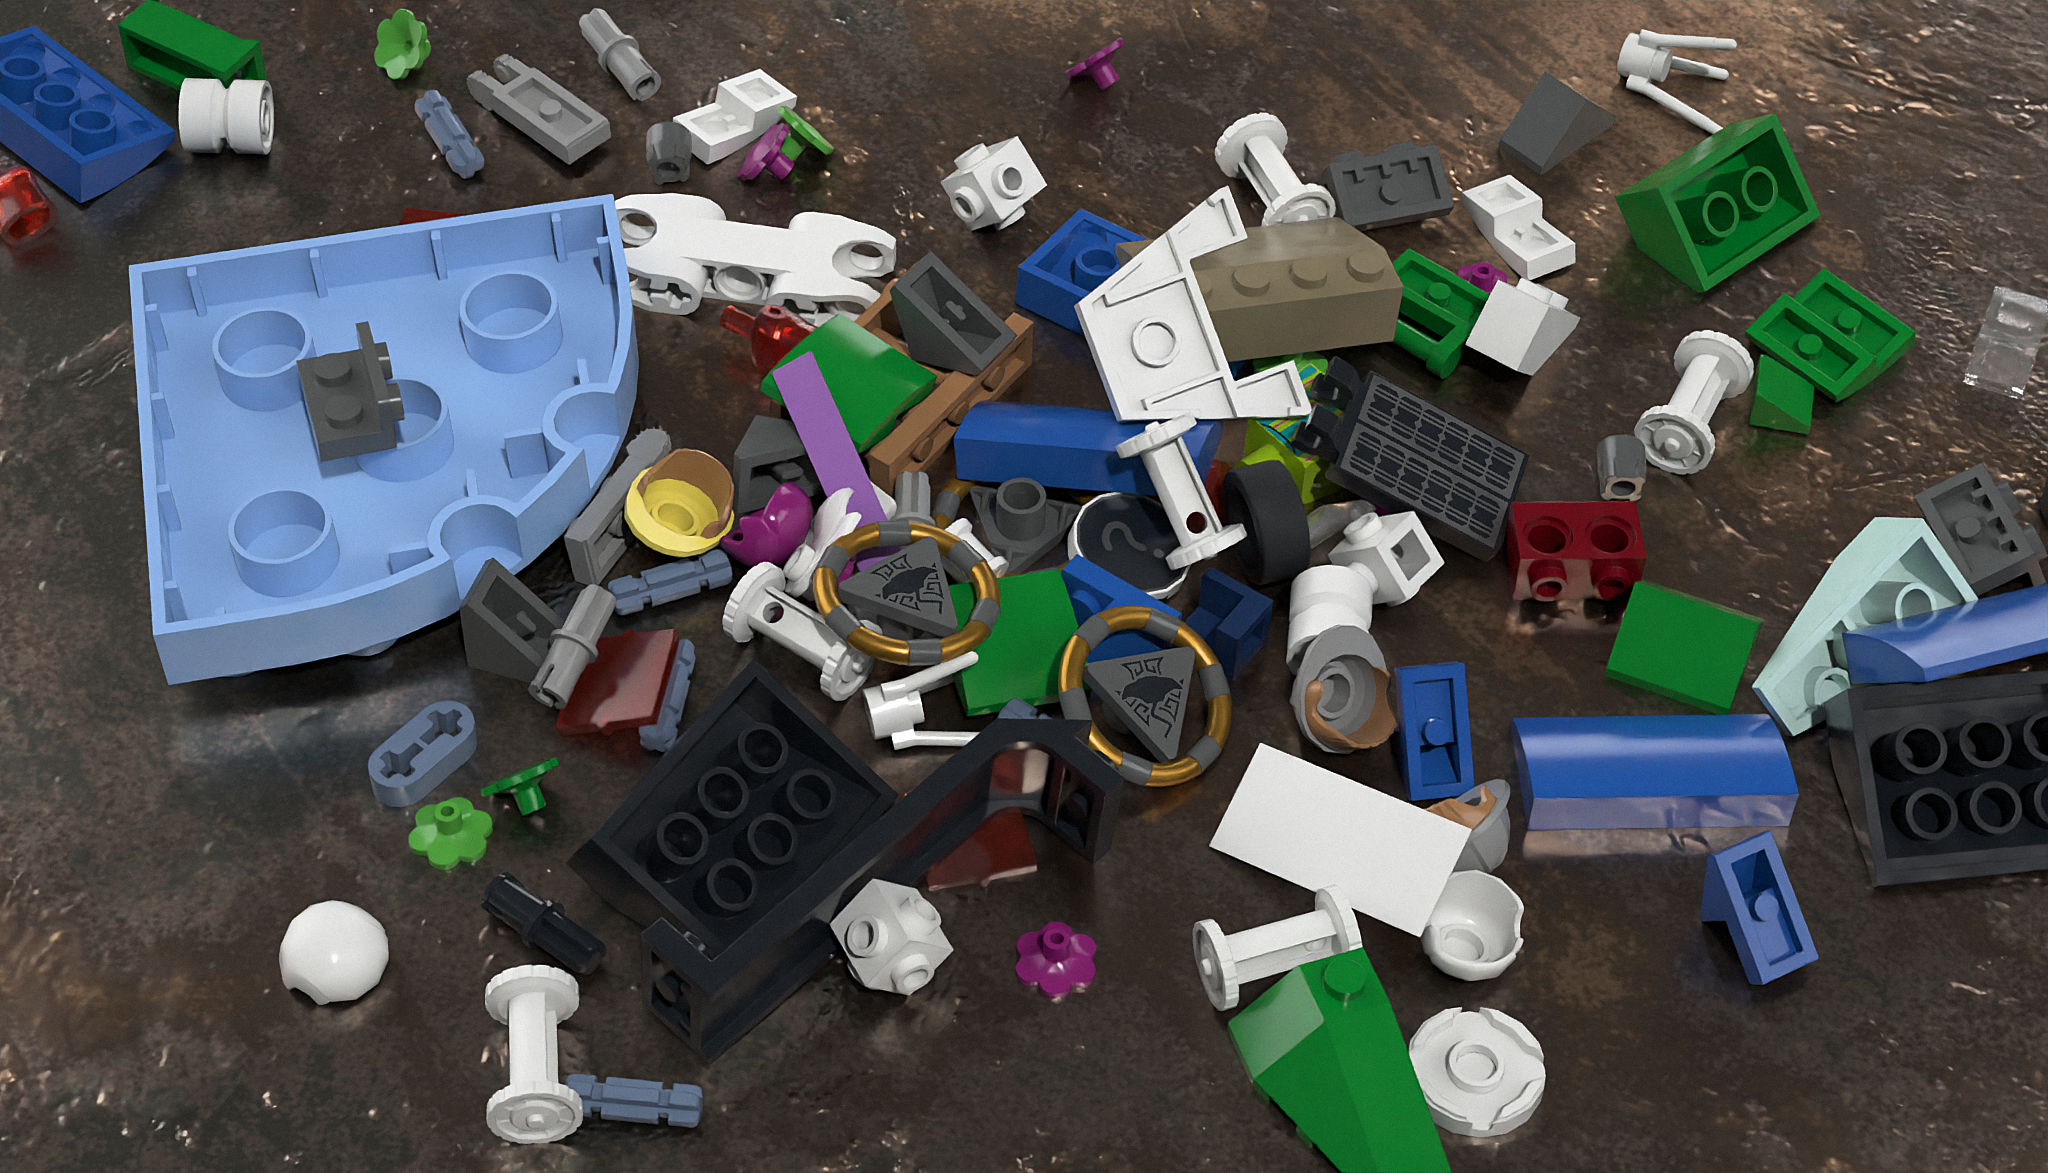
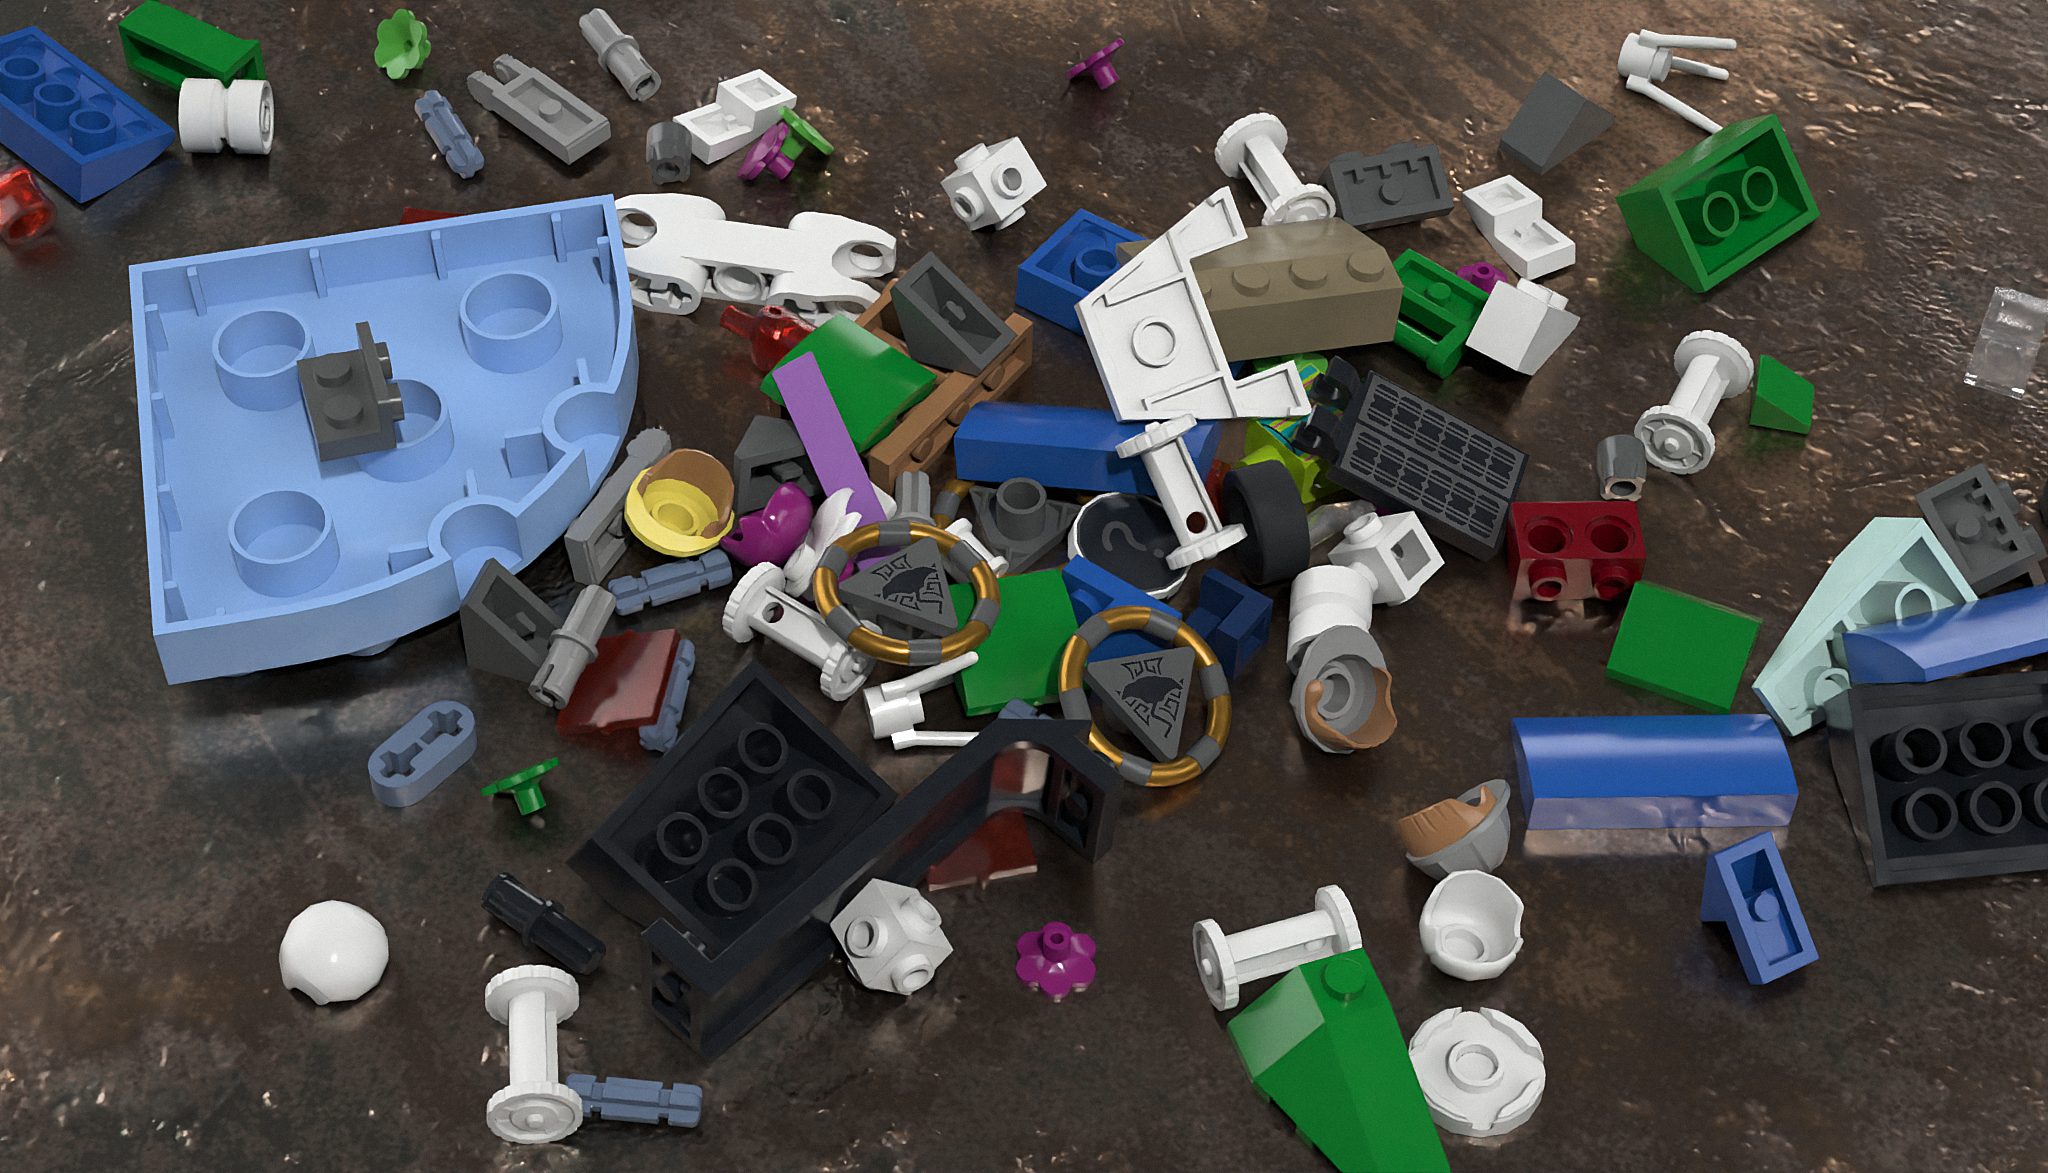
(450, 833): bright green plant -> none
(1342, 834): white sticker -> none
(1433, 731): blue slope -> none
(1831, 336): green slope -> none

